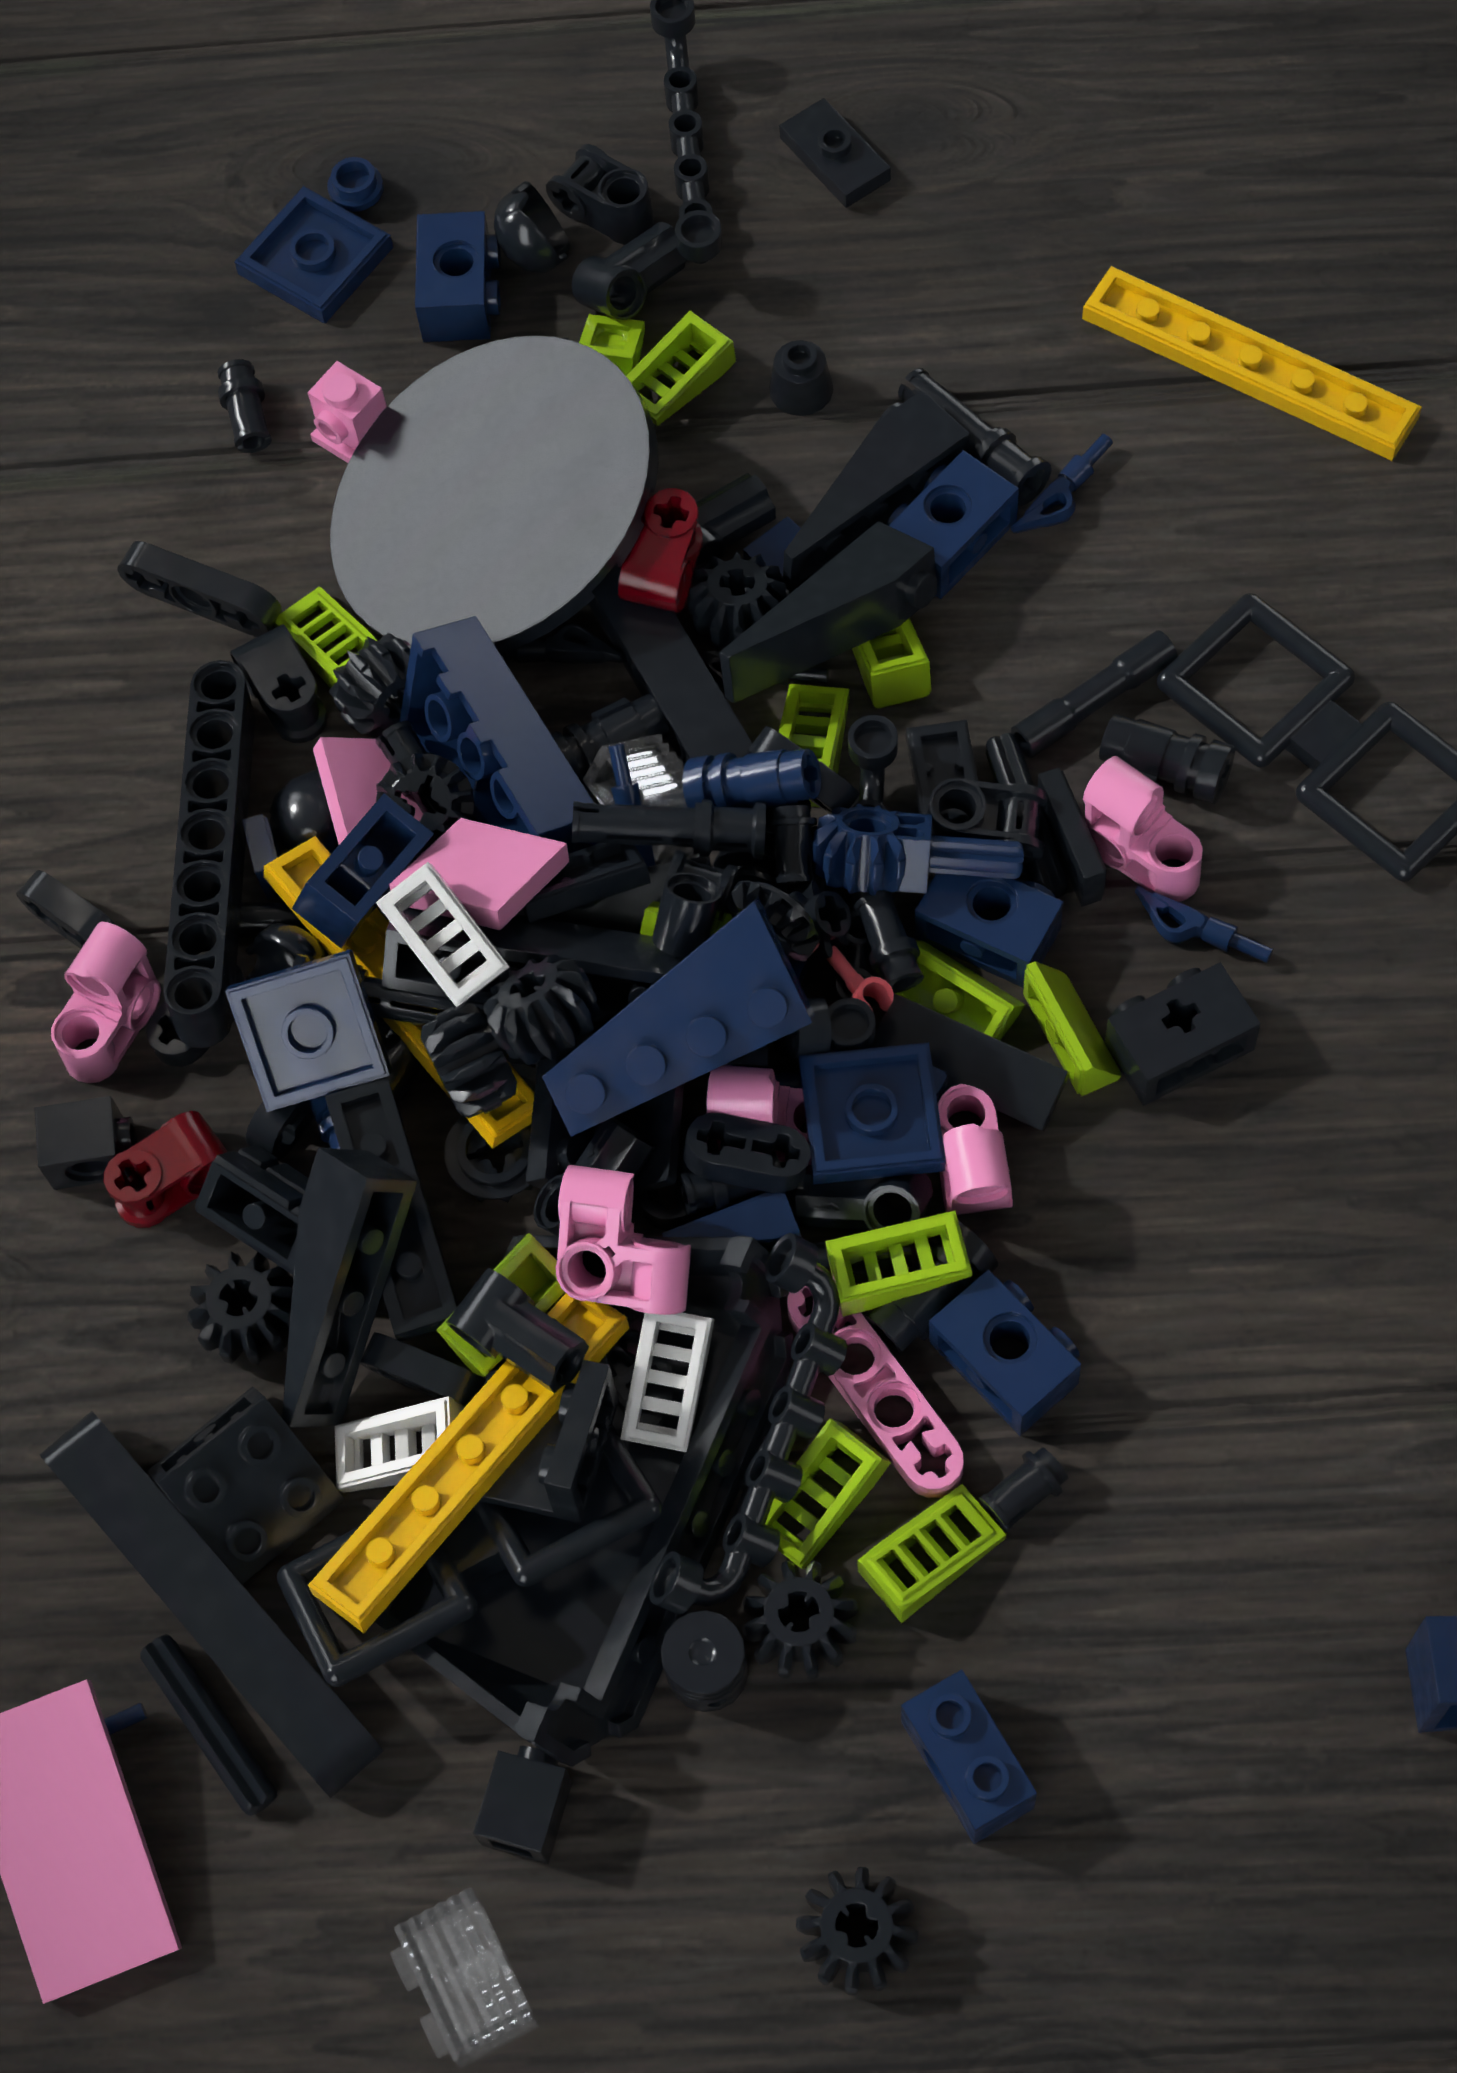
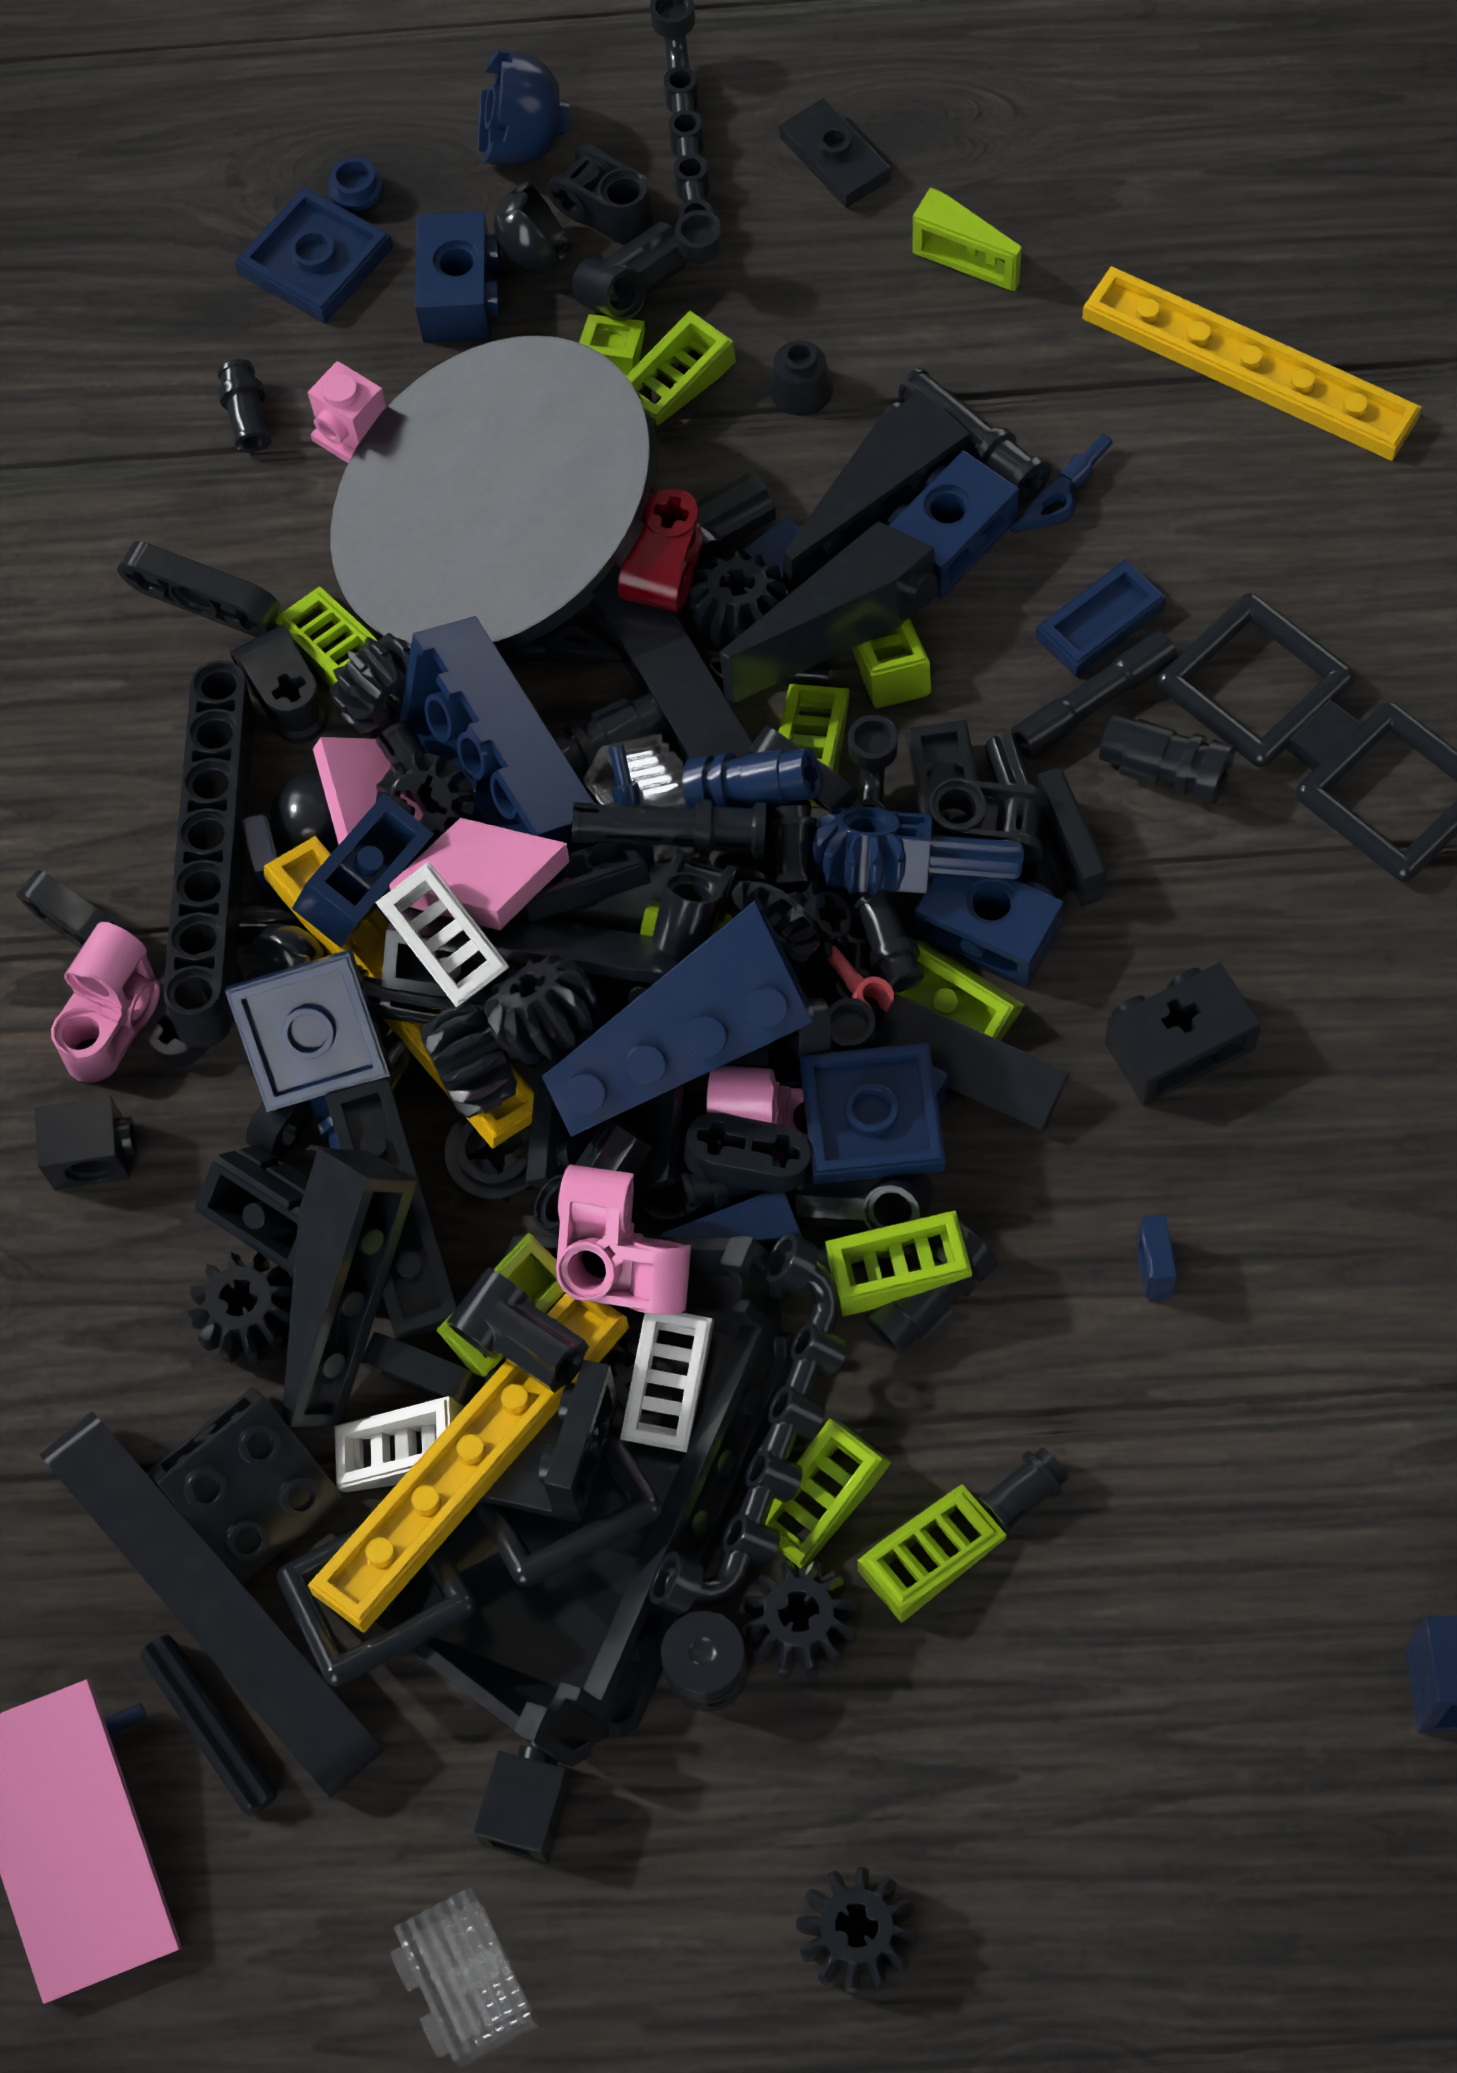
(167, 1165): dark red piece -> none
(519, 110): none -> dark blue cylinder
(885, 1379): bright pink beam -> none
(964, 241): none -> lime slope
(968, 1756): dark blue brick -> none
(975, 1155): bright pink piece -> none
(1015, 1388): dark blue brick -> none
(1069, 1028): lime slope -> none
(1100, 618): none -> dark blue tile
(1138, 834): bright pink piece -> none
(1156, 1258): none -> dark blue tile
(1197, 925): dark blue hand -> none

